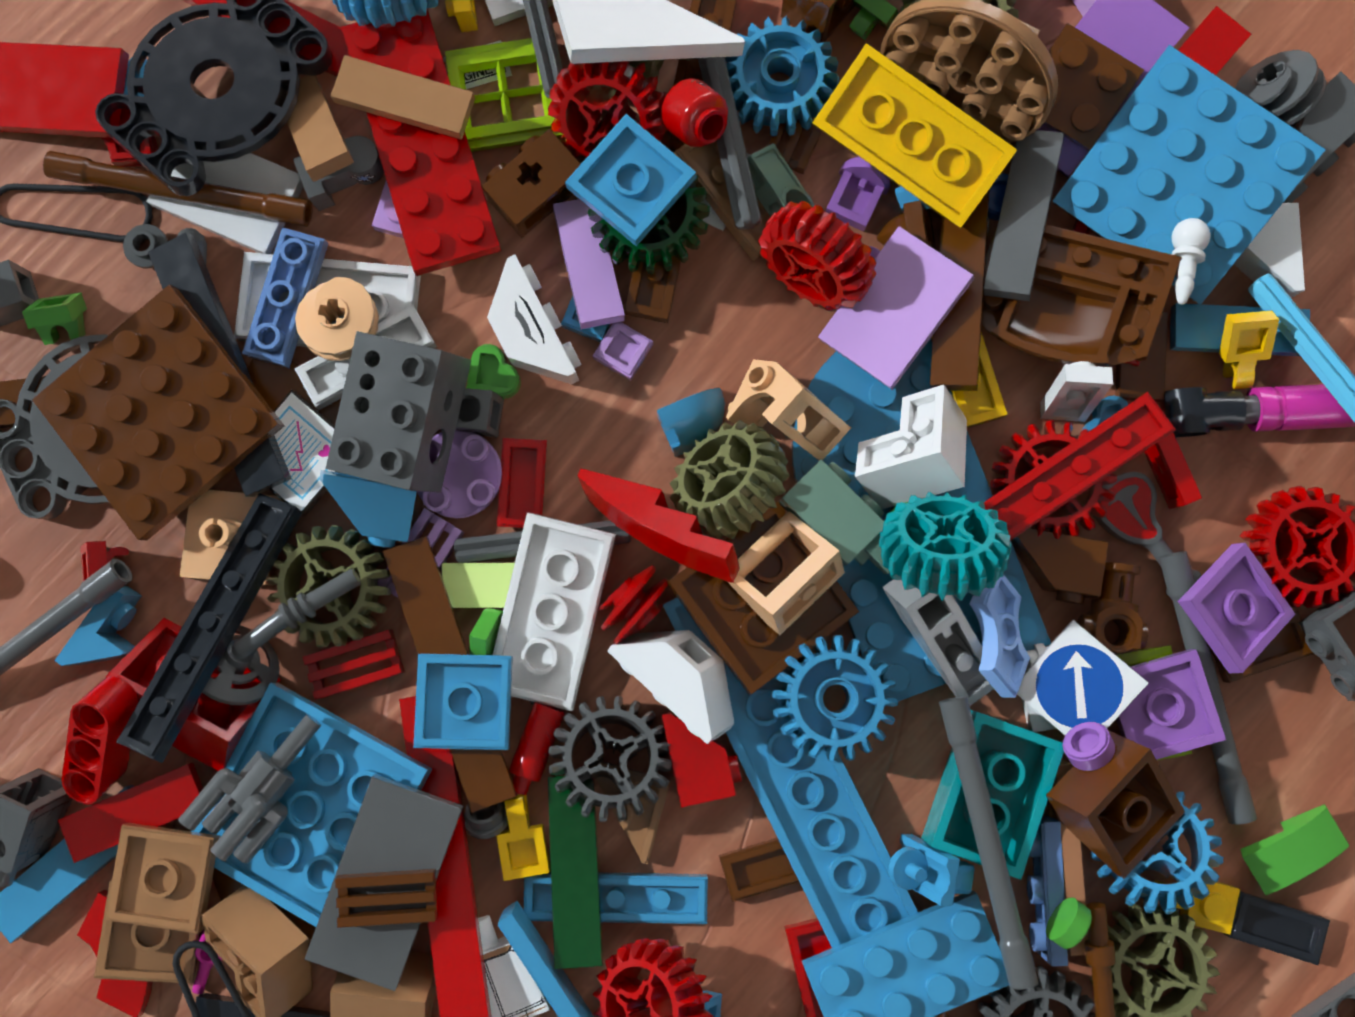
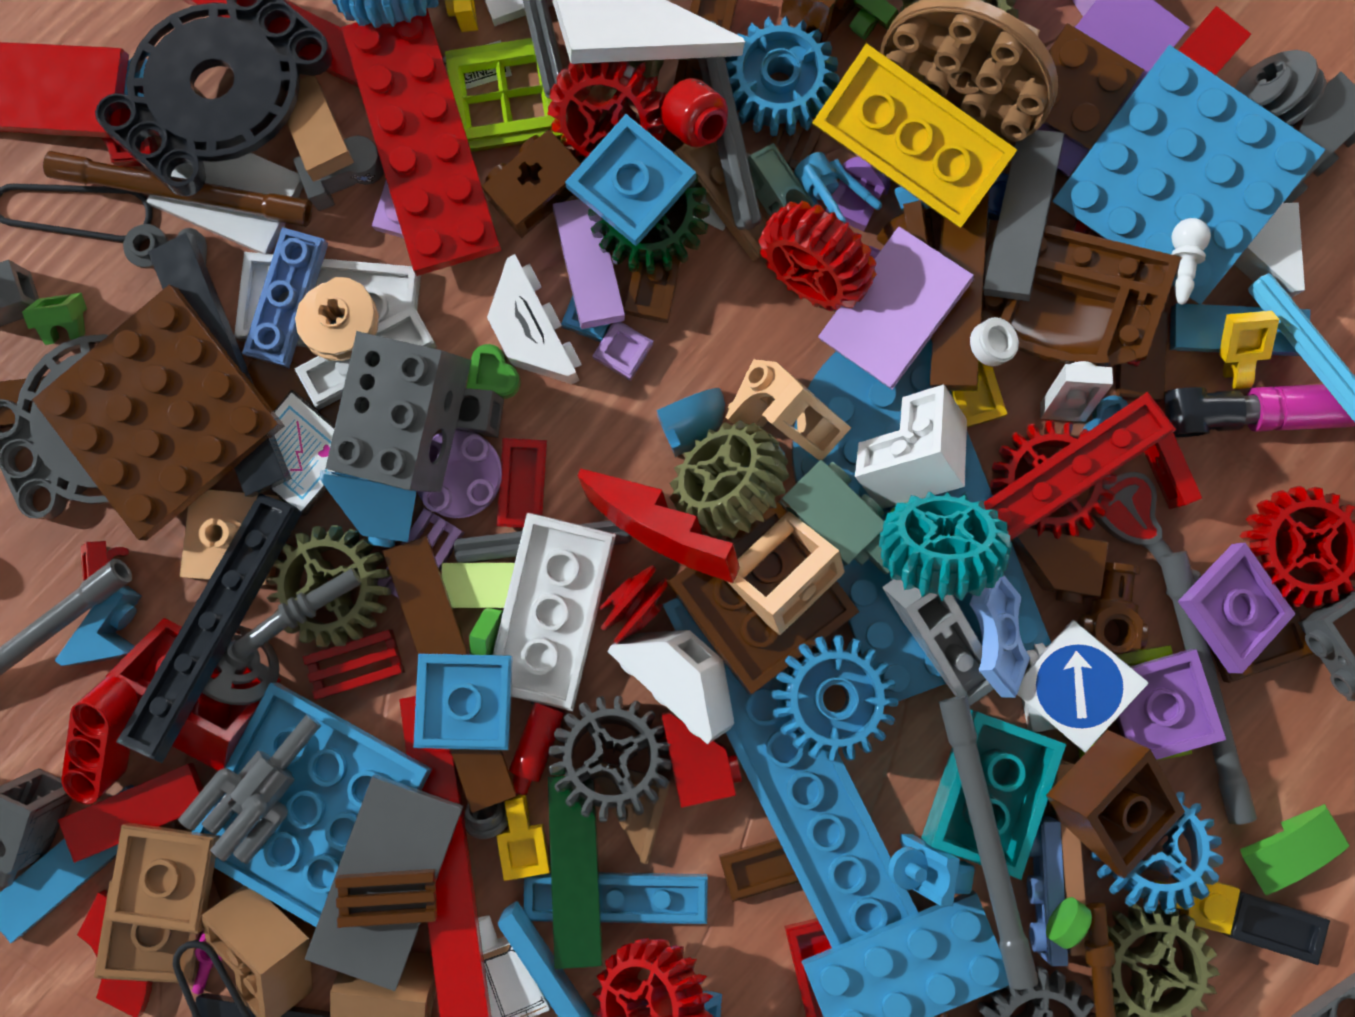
(403, 97): medium nougat tile -> none
(820, 181): none -> dark azure plant
(994, 341): none -> white tile
(1089, 746): medium lavender tile -> none

